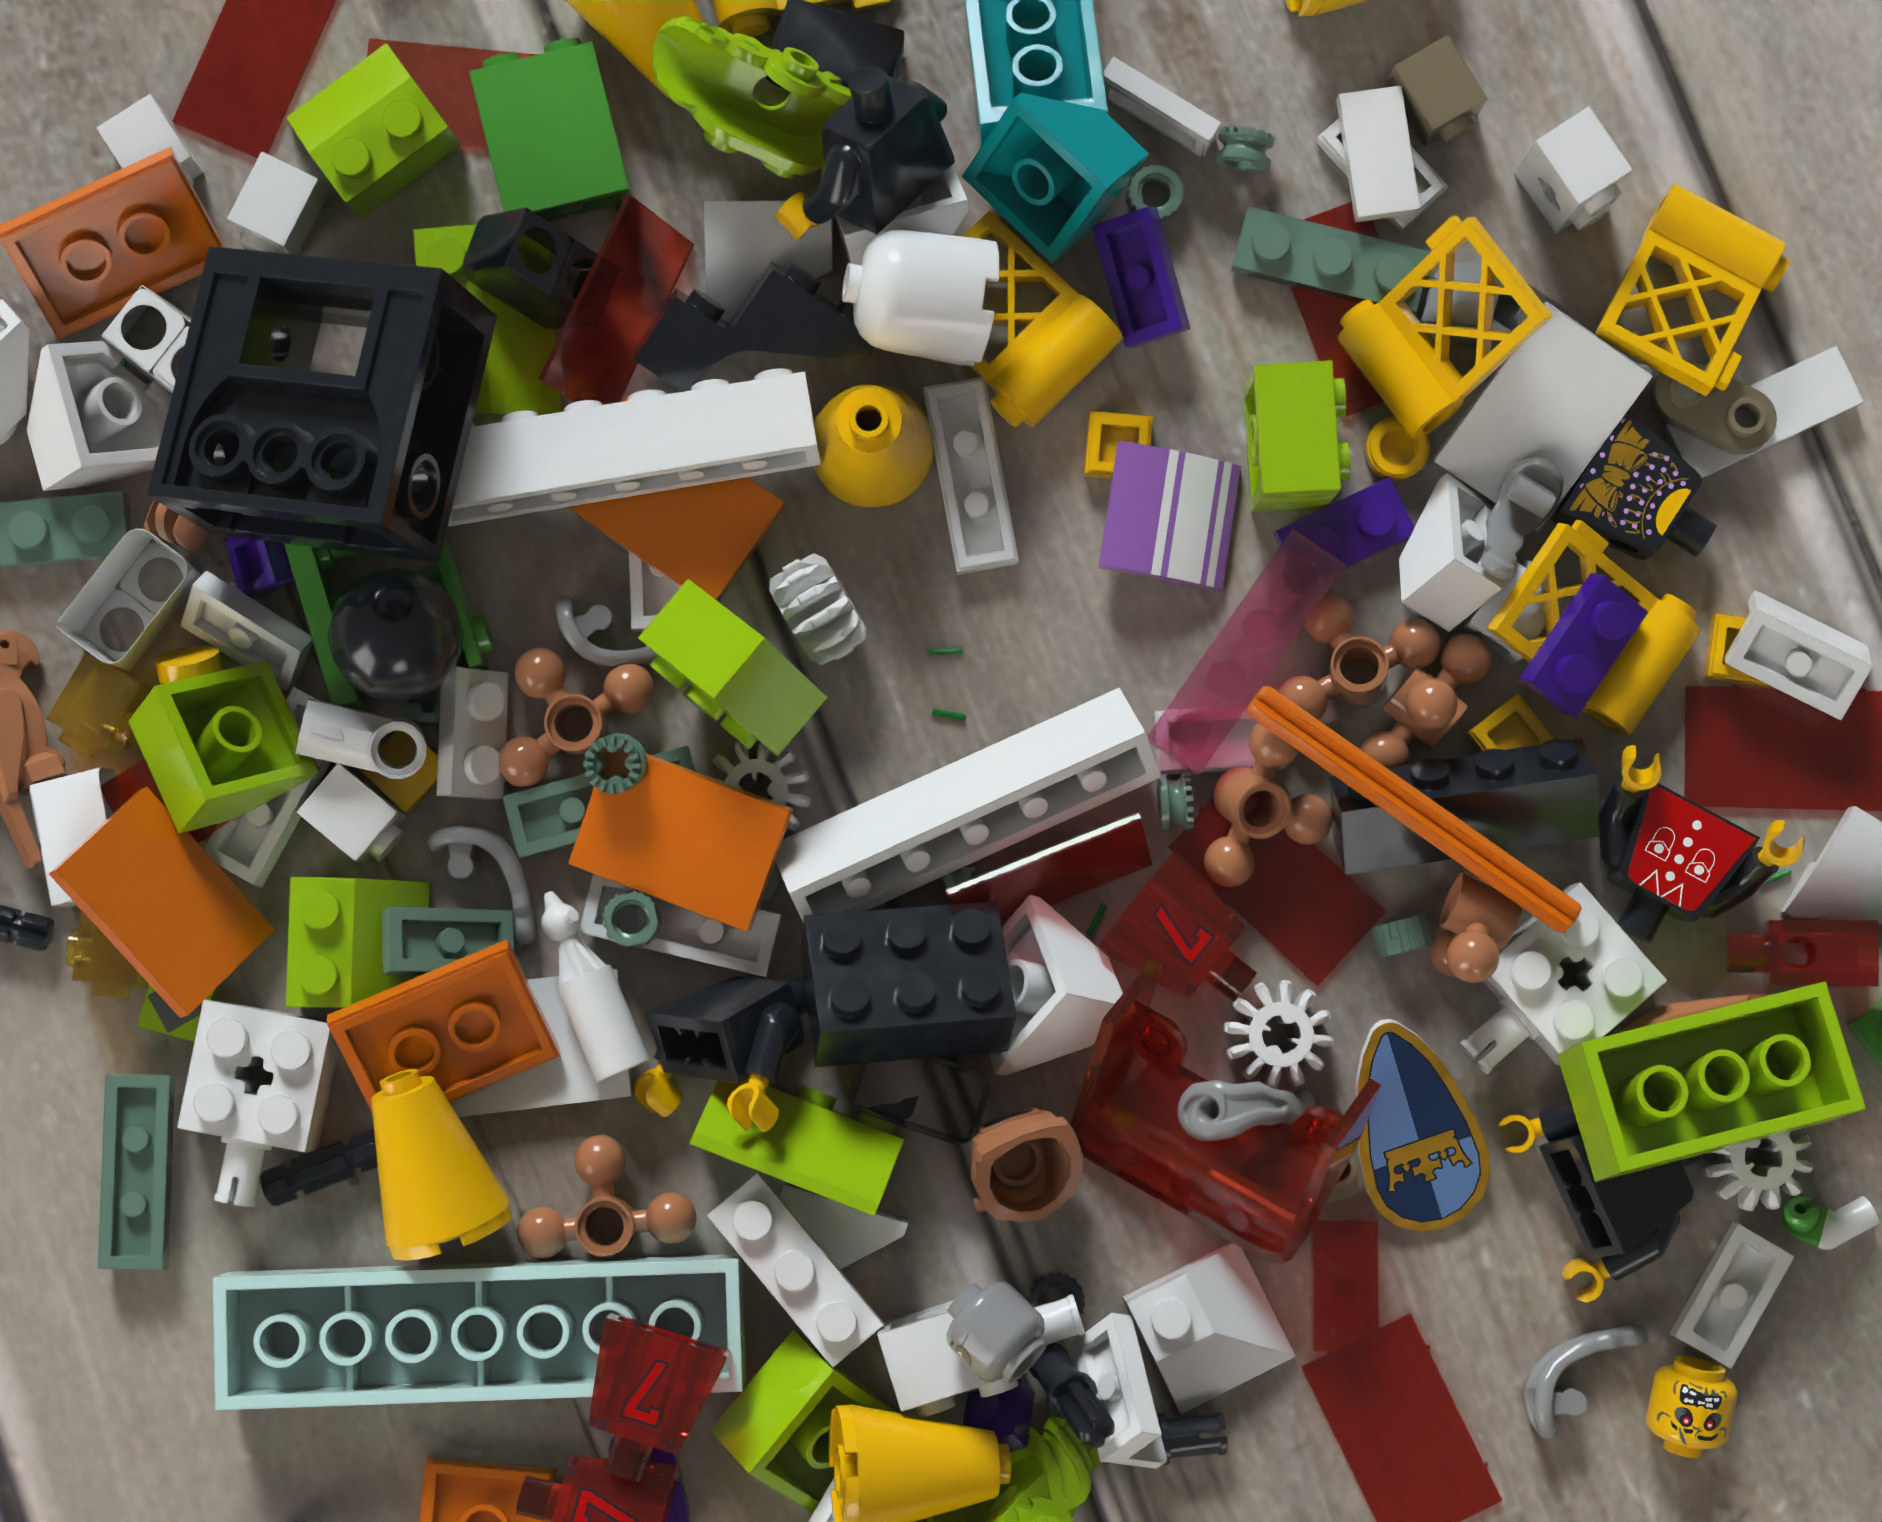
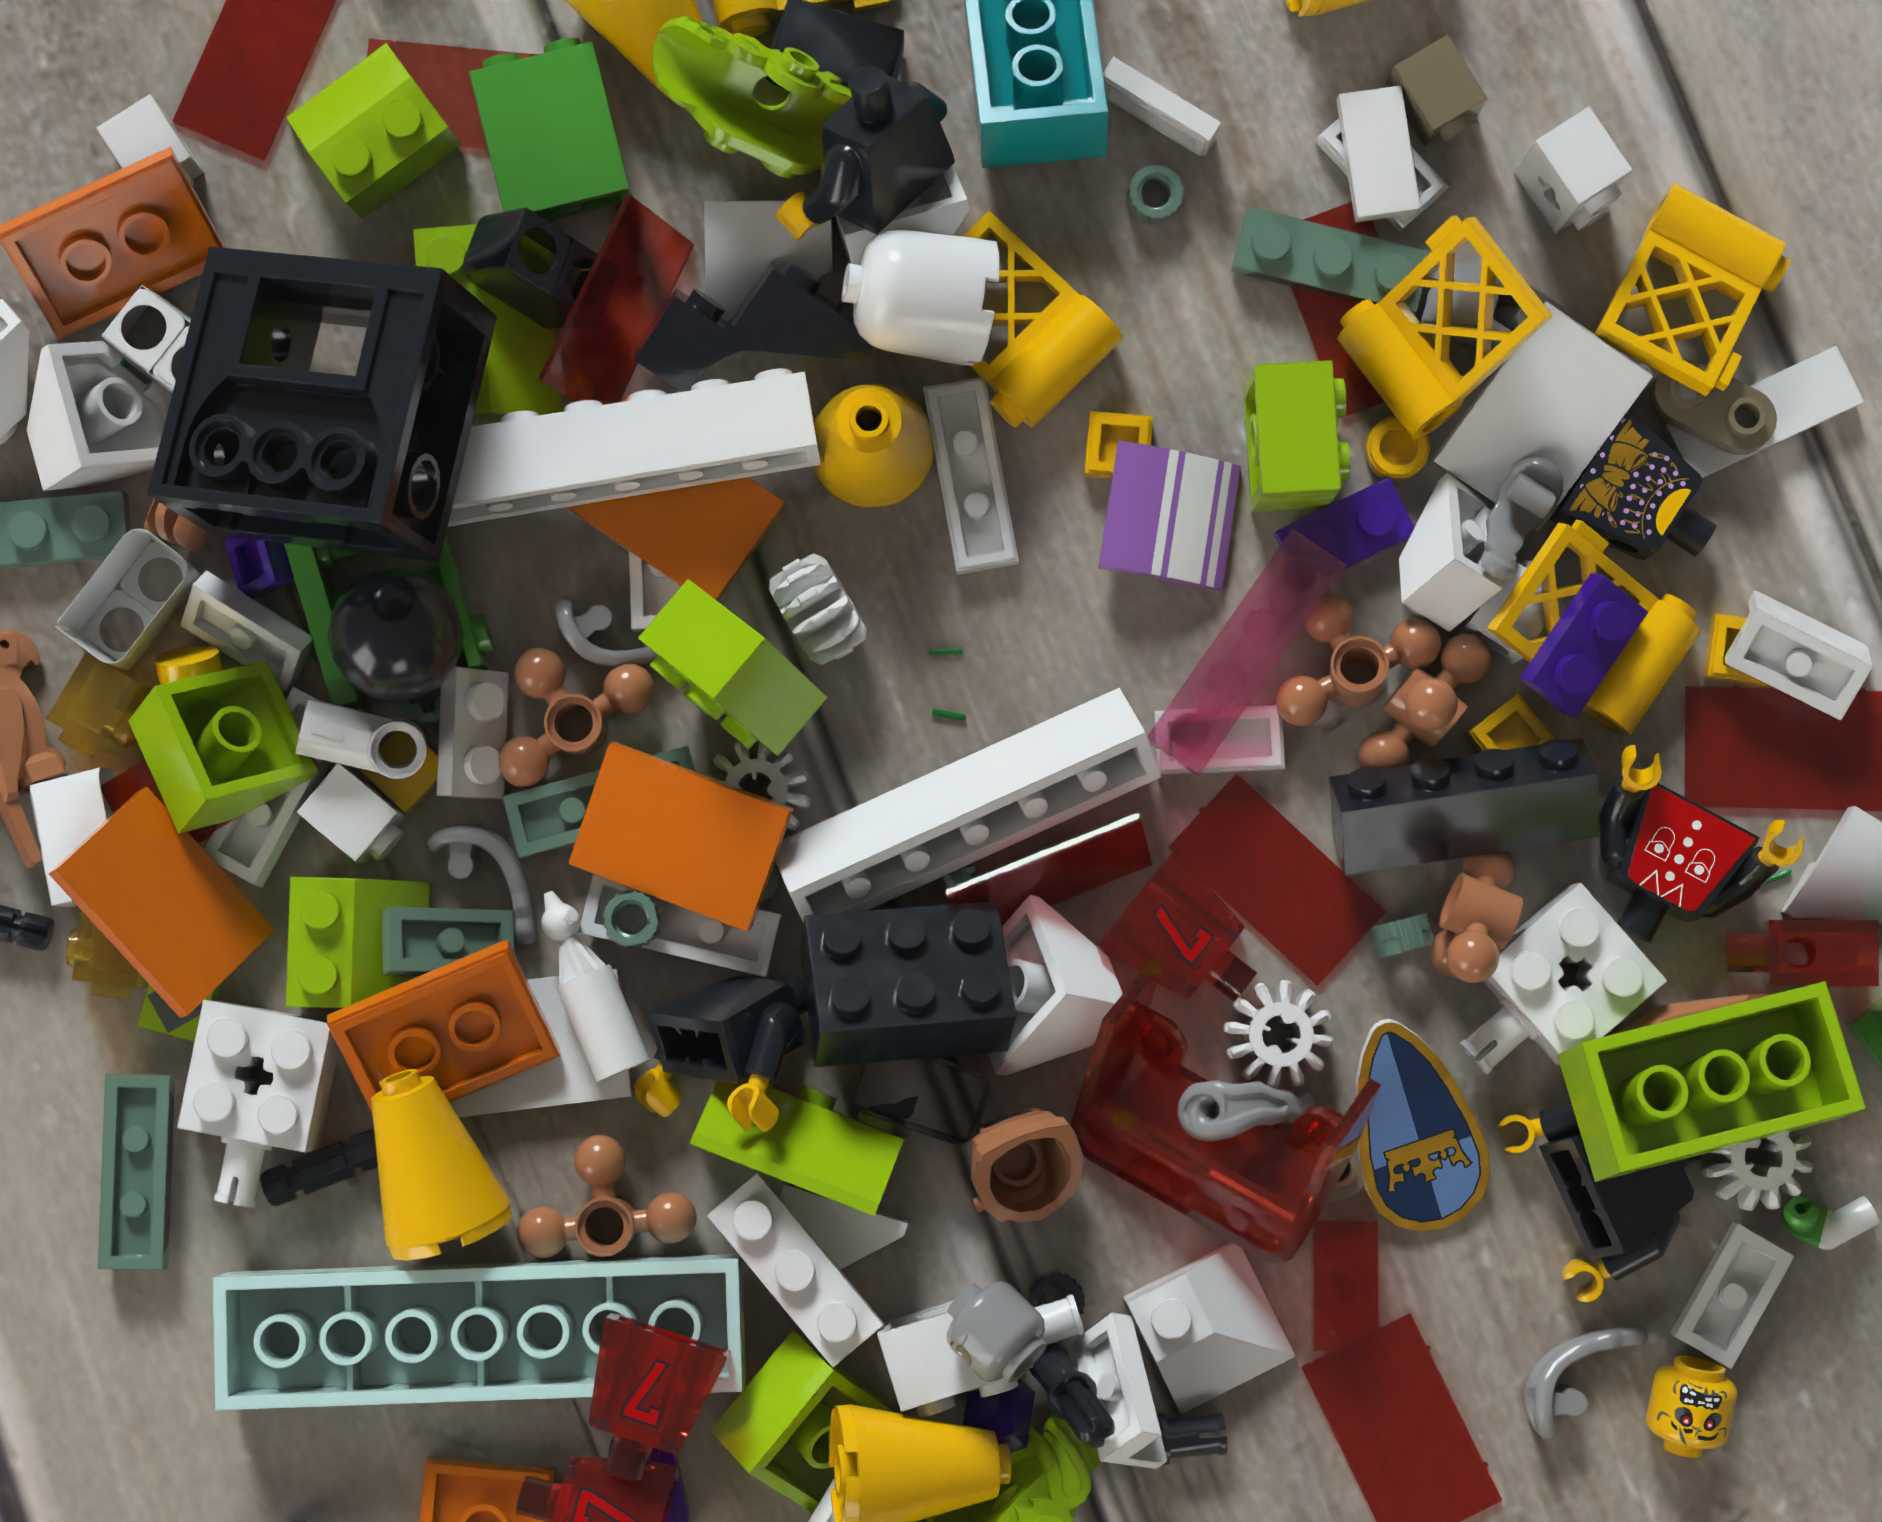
(277, 207): white brick -> none
(596, 763): sand green bush -> none
(1054, 169): teal slope -> none
(1098, 915): green piece -> none
(1141, 277): dark purple plate -> none
(1174, 802): sand green bush -> none
(1244, 150): sand green bush -> none
(1304, 818): nougat piece -> none
(1414, 809): orange axle -> none

